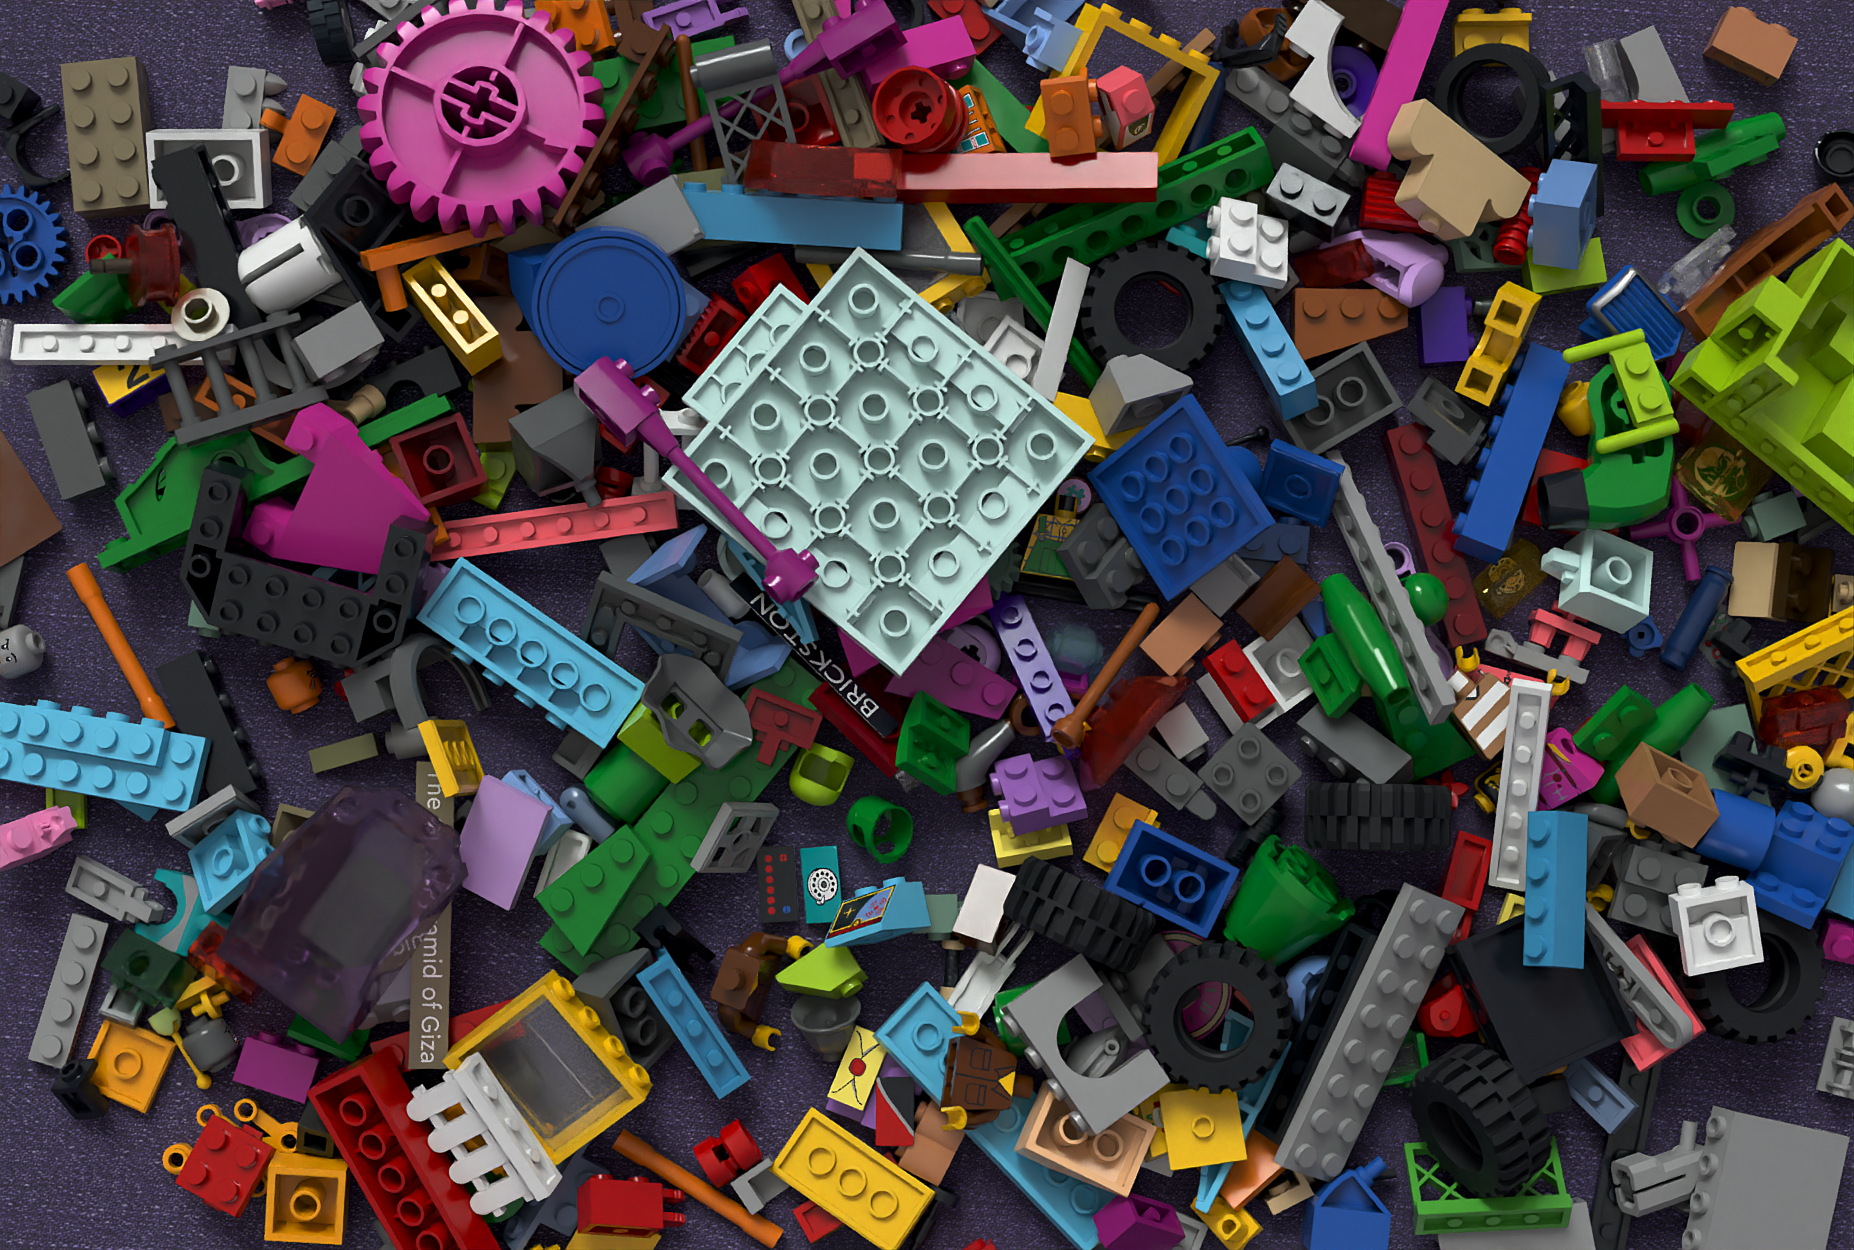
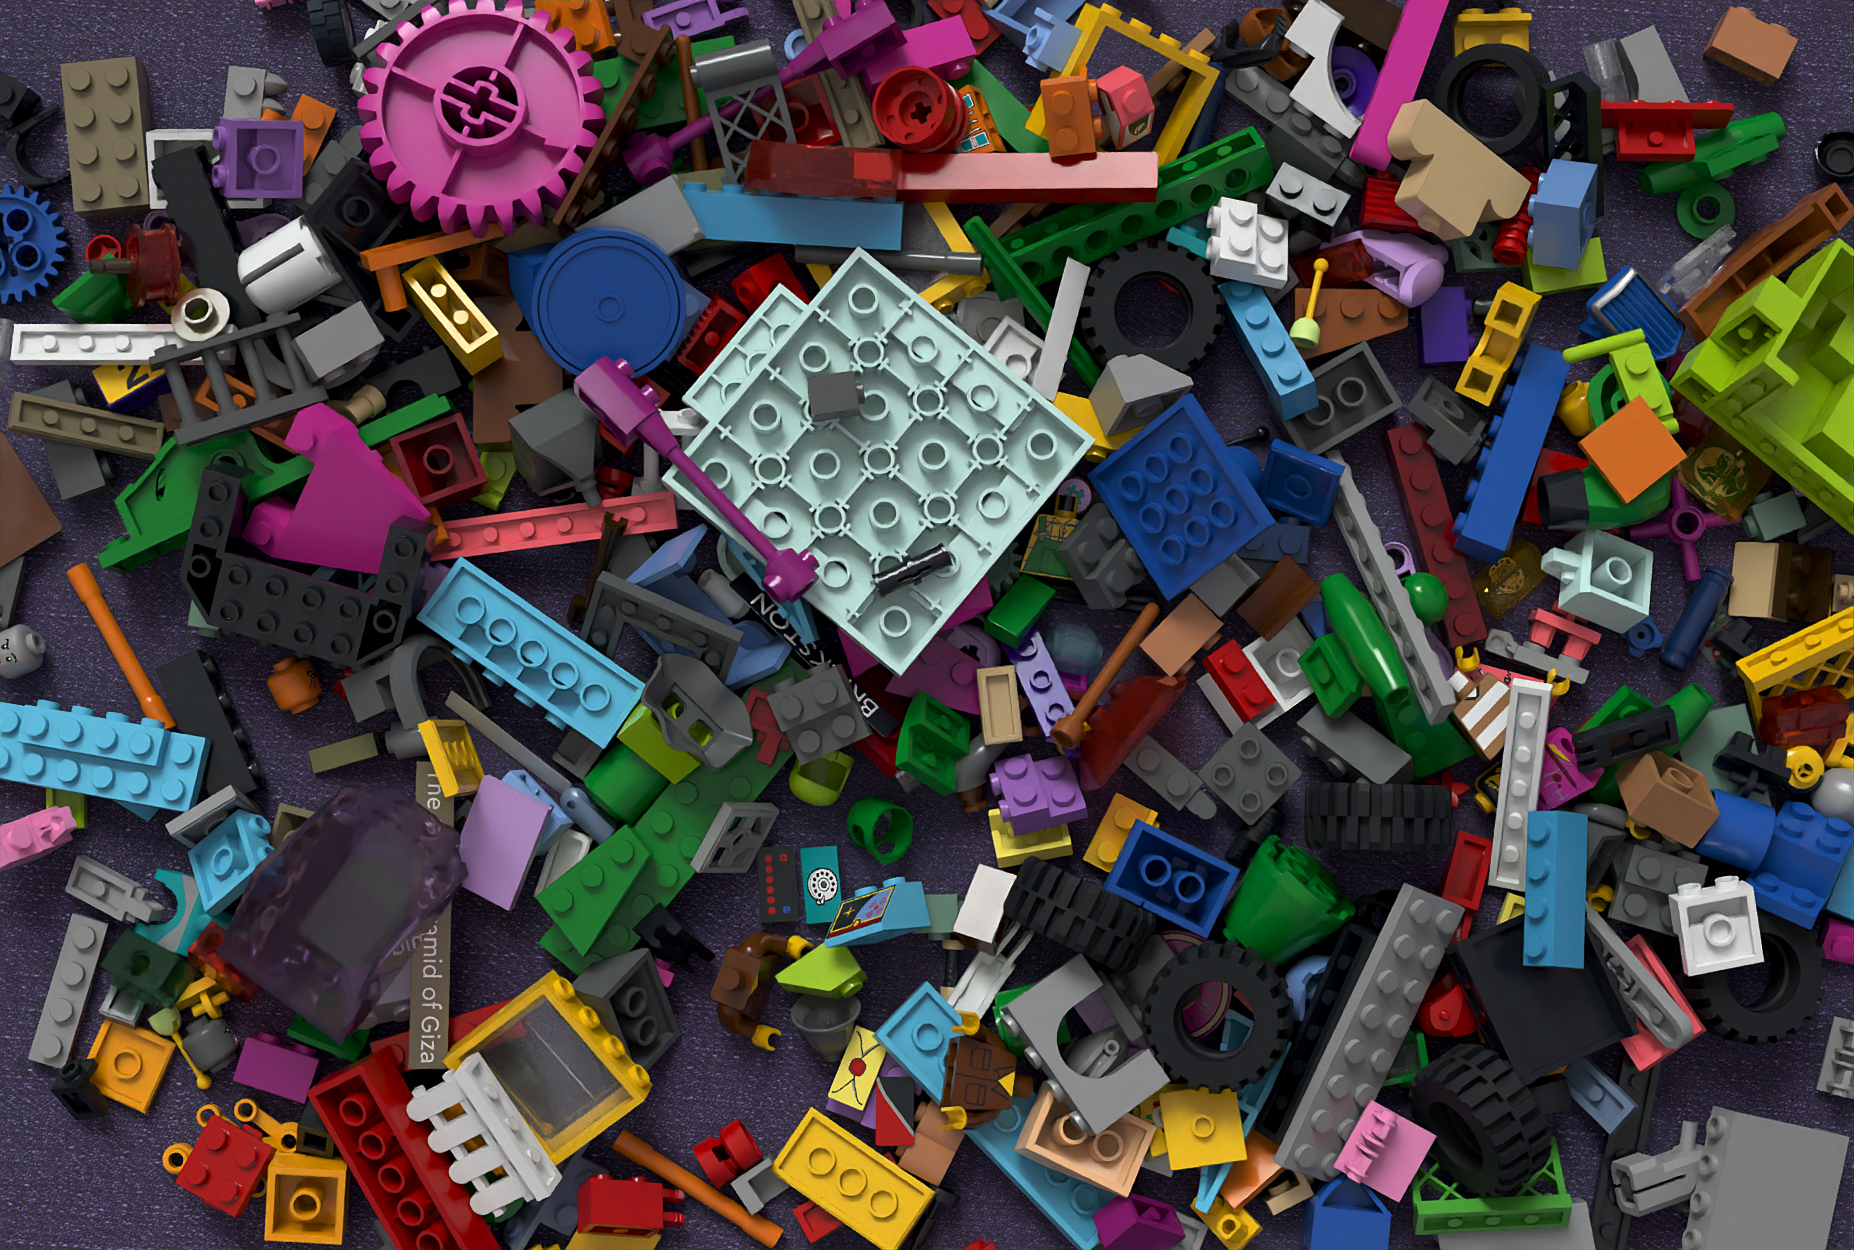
(85, 426): none -> dark tan tile
(259, 158): none -> medium lavender plate
(507, 743): none -> white sticker
(610, 531): none -> dark brown hinge
(693, 1025): dark azure fence -> none
(819, 712): none -> dark grey plate
(834, 396): none -> dark grey brick
(912, 570): none -> black pin
(999, 704): none -> tan tile
(1018, 610): none -> green slope
(1181, 733): light grey brick -> none
(1305, 331): none -> hinge
(1384, 1151): none -> bright pink hinge
(1625, 739): none -> black hinge
(1632, 449): none -> orange tile

